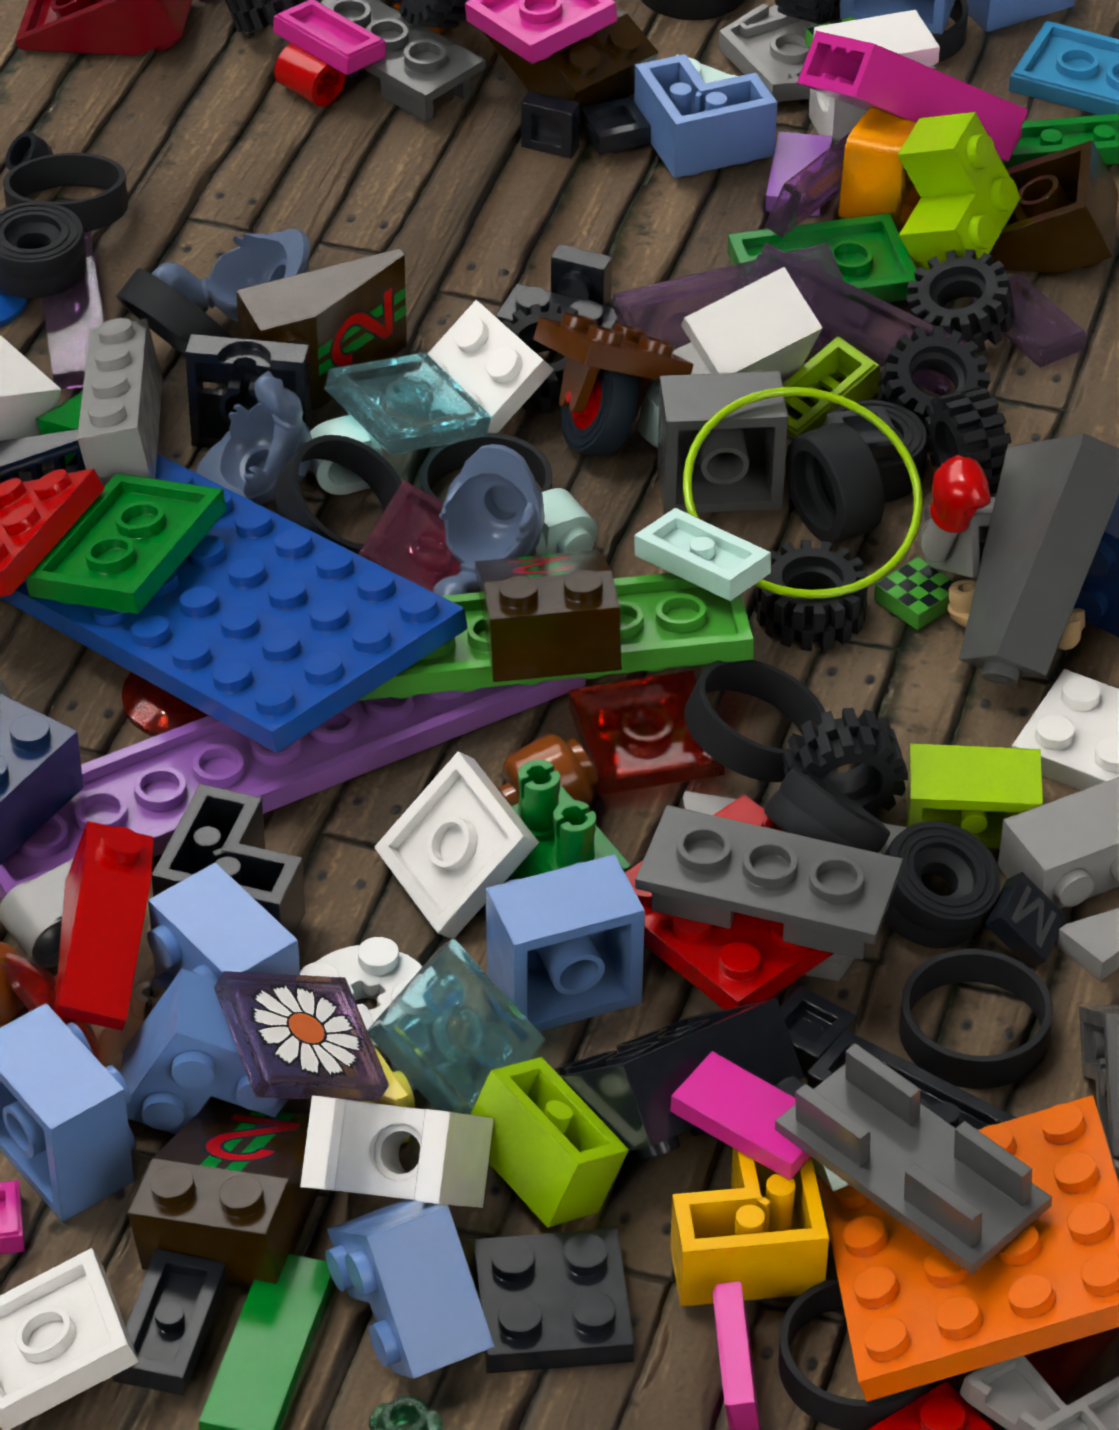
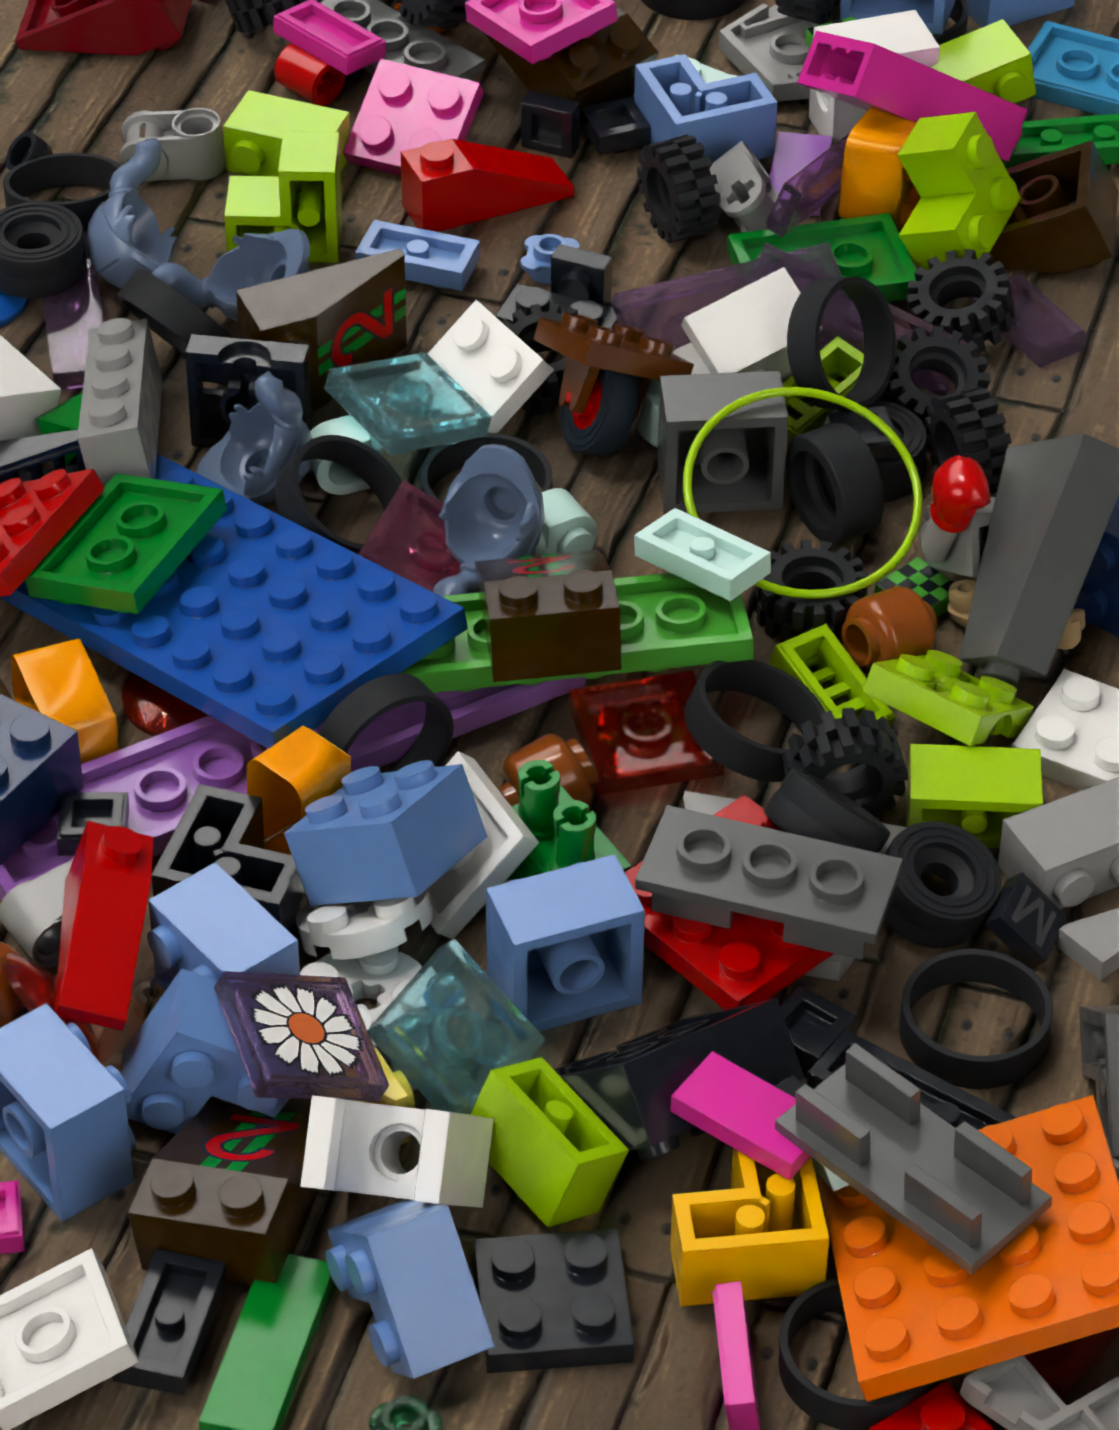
(66, 688): none -> light orange piece
(80, 807): none -> black tile
(124, 228): none -> sand blue piece
(188, 140): none -> light grey piece
(257, 128): none -> lime brick
(292, 777): none -> light orange piece
(300, 198): none -> lime brick
(361, 927): none -> white plate
(381, 695): none -> black tyre
(385, 833): none -> medium blue brick
(406, 111): none -> plate
(429, 255): none -> medium blue plate
(470, 182): none -> red slope
(539, 254): none -> medium blue plate
(679, 188): none -> black tyre
(744, 188): none -> light grey piece
(834, 663): none -> lime slope
(878, 339): none -> black tyre
(888, 626): none -> dark orange head
(947, 698): none -> lime brick
(990, 61): none -> lime brick

